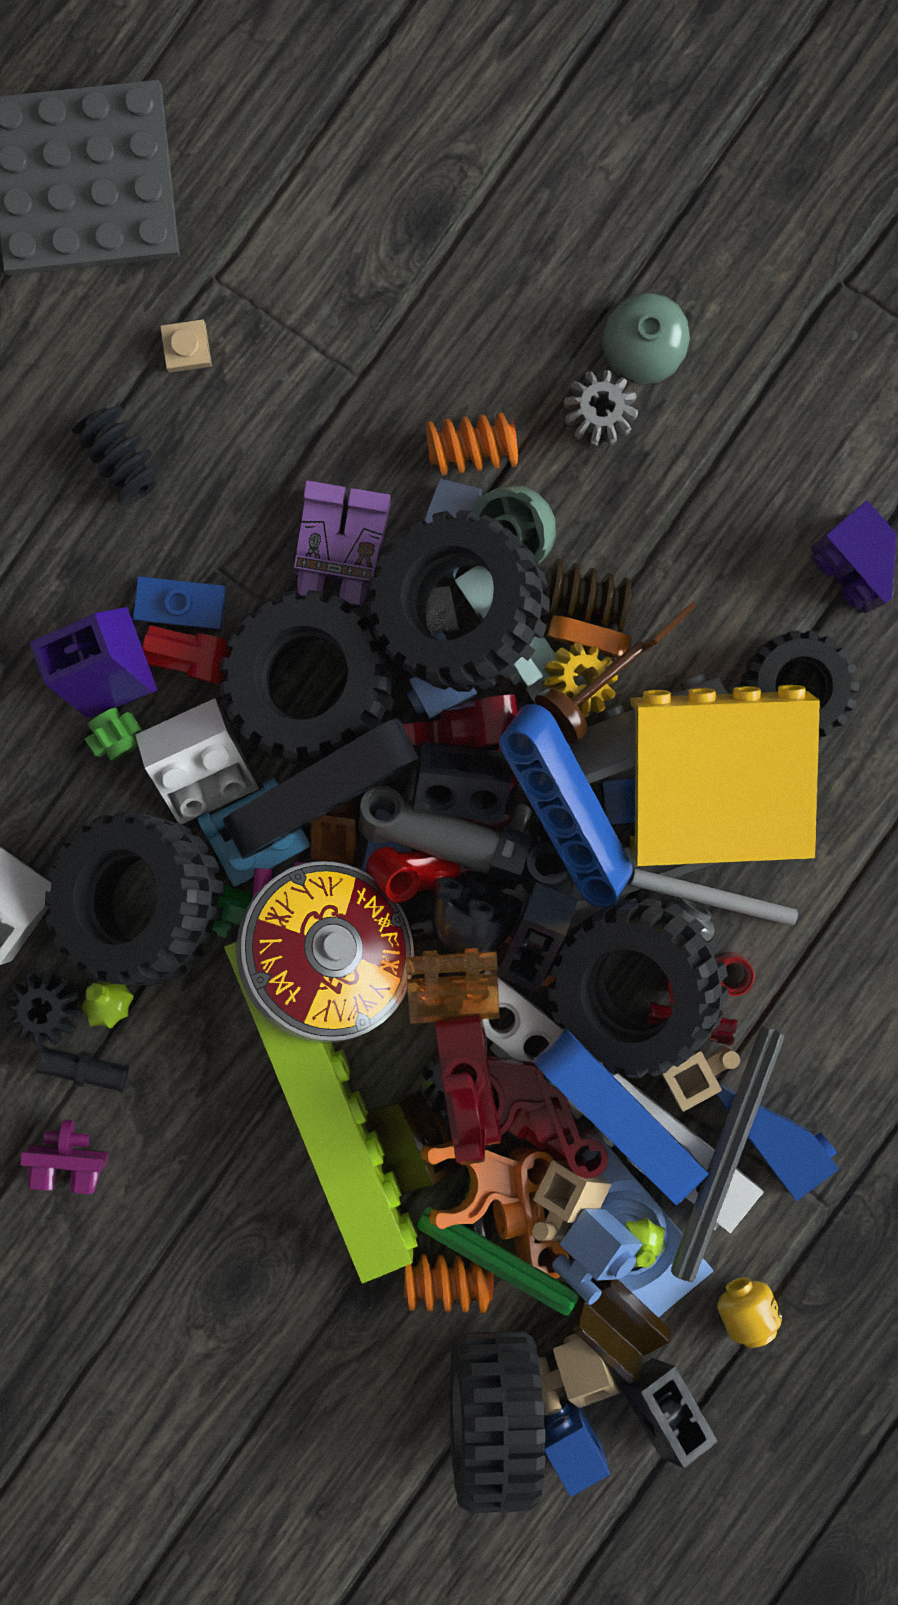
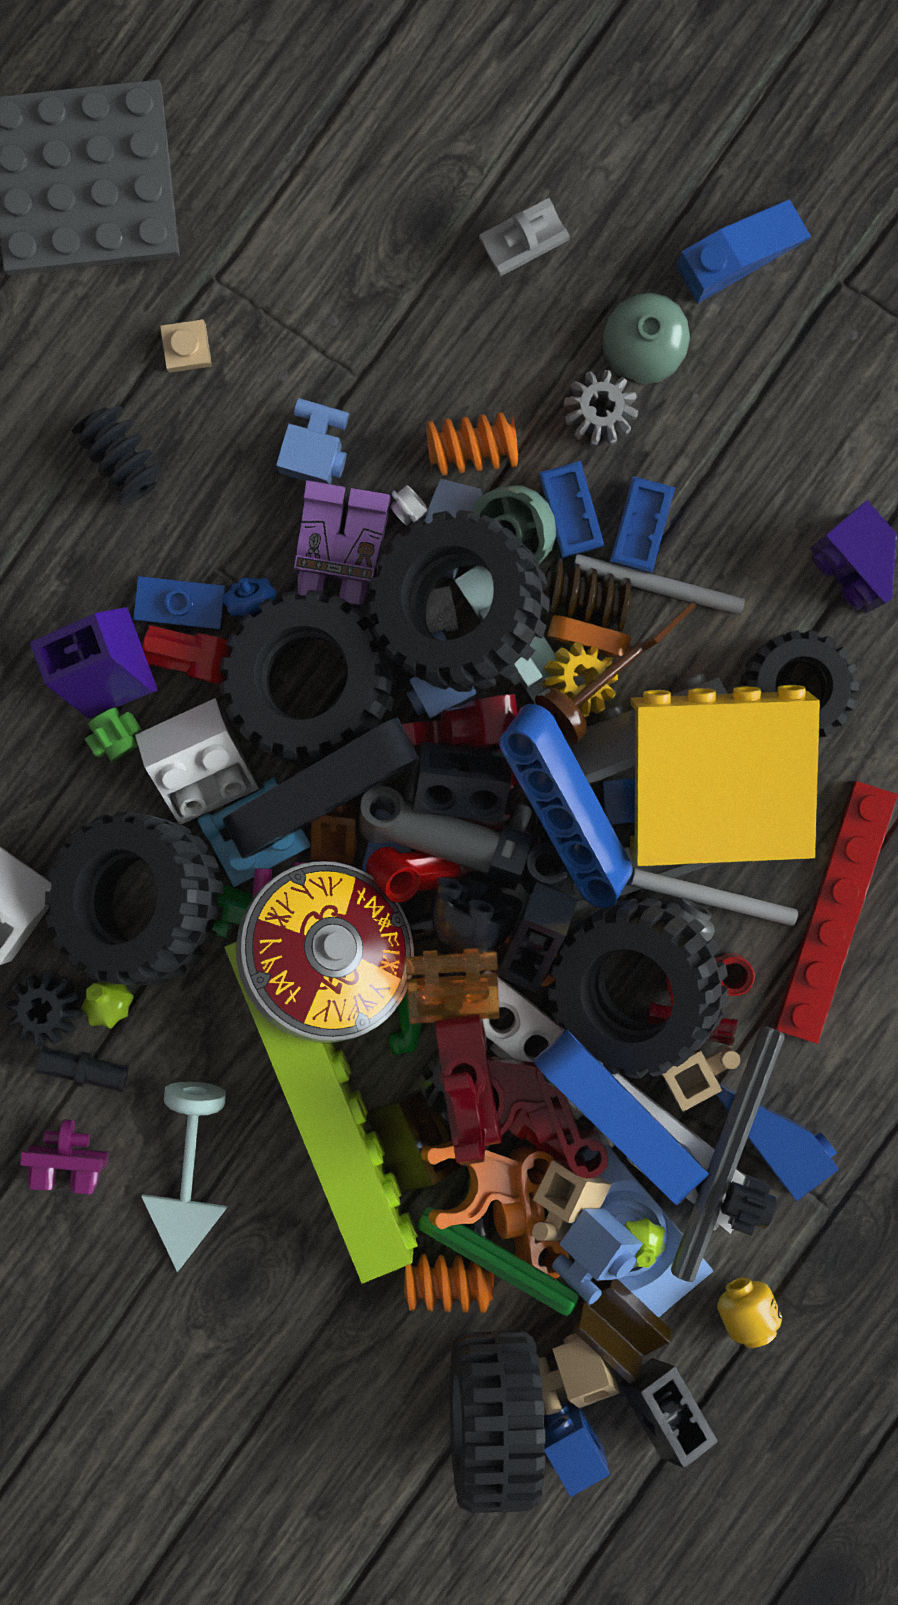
(182, 1221): none -> light aqua piece
(247, 596): none -> blue piece
(310, 451): none -> medium blue brick
(408, 505): none -> white plate
(408, 1038): none -> green arm
(524, 237): none -> light grey hips
(573, 509): none -> blue plate
(642, 524): none -> blue plate
(664, 585): none -> light grey bar
(740, 249): none -> blue slope
(749, 1205): none -> black gear
(835, 911): none -> red plate

